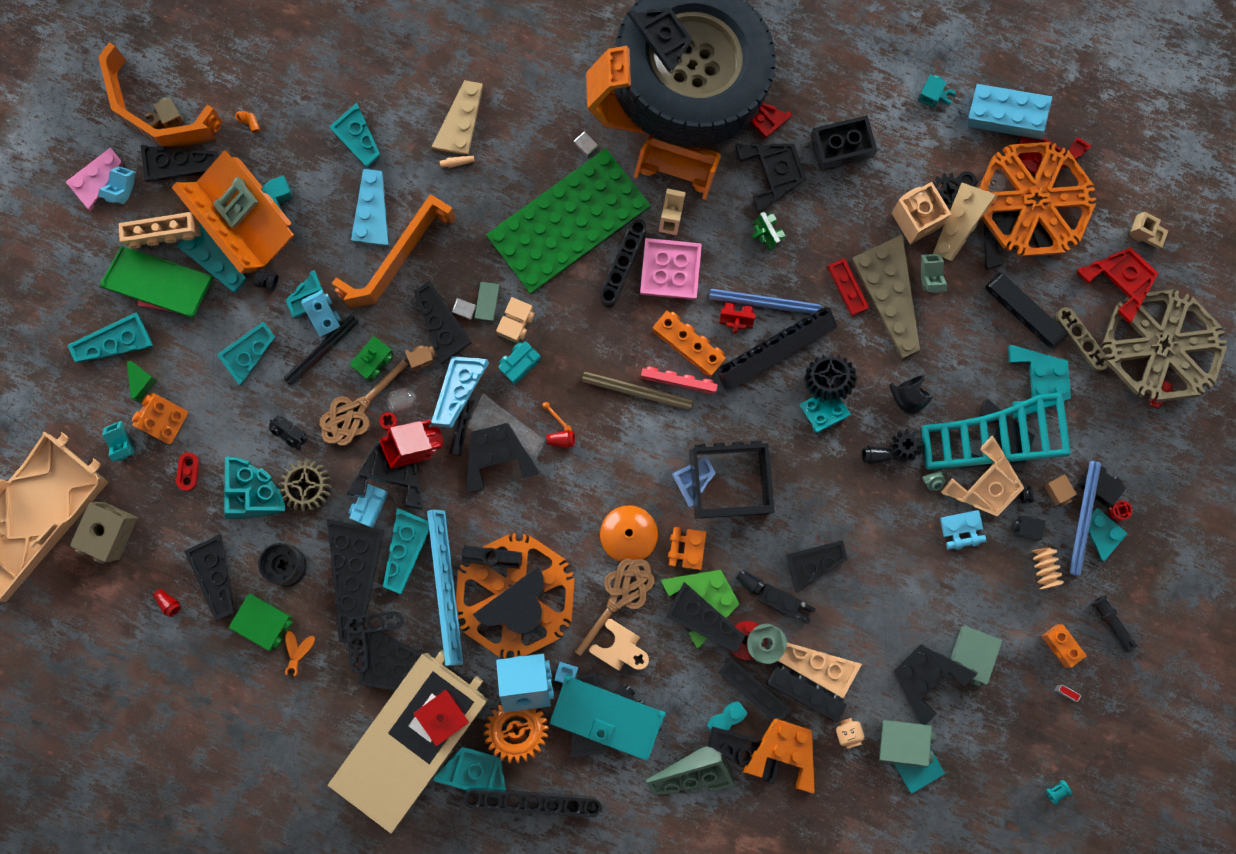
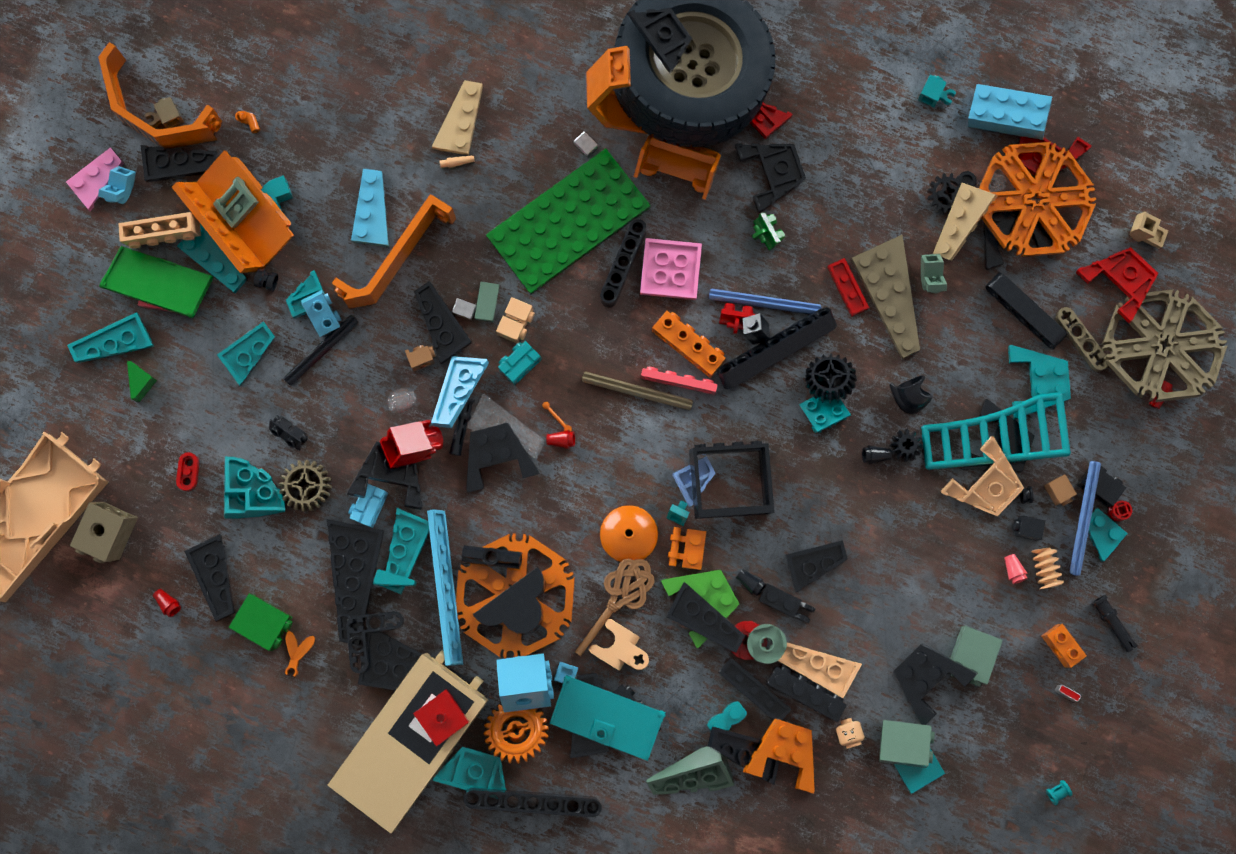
(118, 441): teal brick -> none
(159, 417): orange bracket -> none
(274, 558): black wheel -> none
(349, 407): medium nougat piece -> none
(356, 136): teal wing -> none
(372, 359): green brick -> none
(385, 578): none -> teal slope
(388, 414): red bush -> none
(672, 212): tan brick -> none
(678, 513): none -> teal tile
(756, 329): none -> black brick
(843, 142): black brick -> none
(920, 212): light nougat brick -> none
(934, 481): sand green plate -> none
(962, 523): medium azure plate -> none
(1015, 570): none -> coral cone

